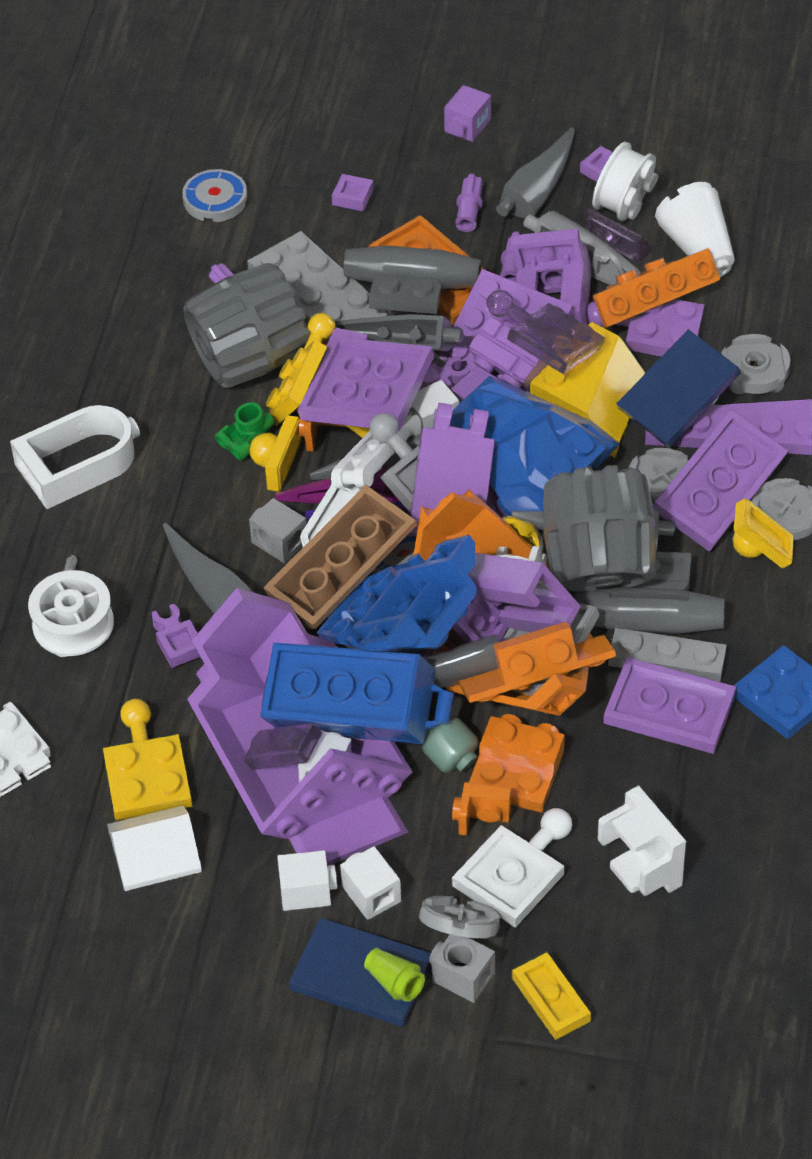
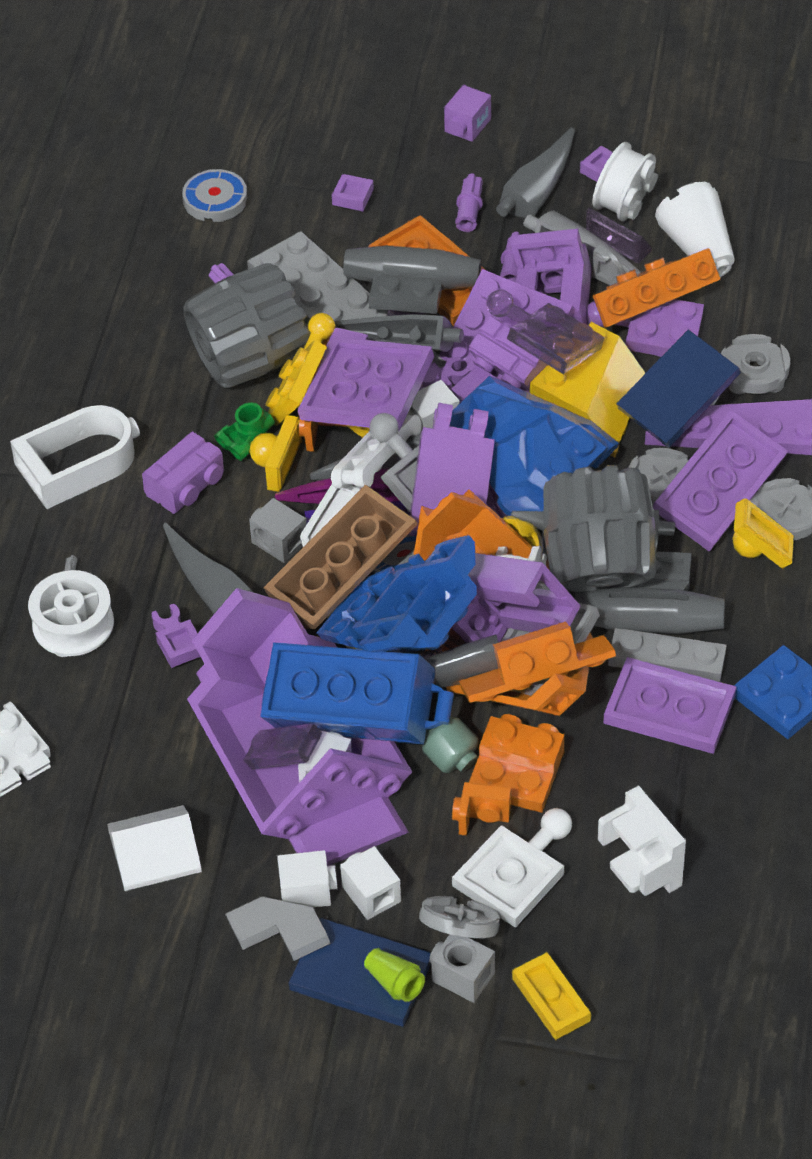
(145, 773): yellow plate -> none
(183, 473): none -> medium lavender brick
(267, 917): none -> light grey tile

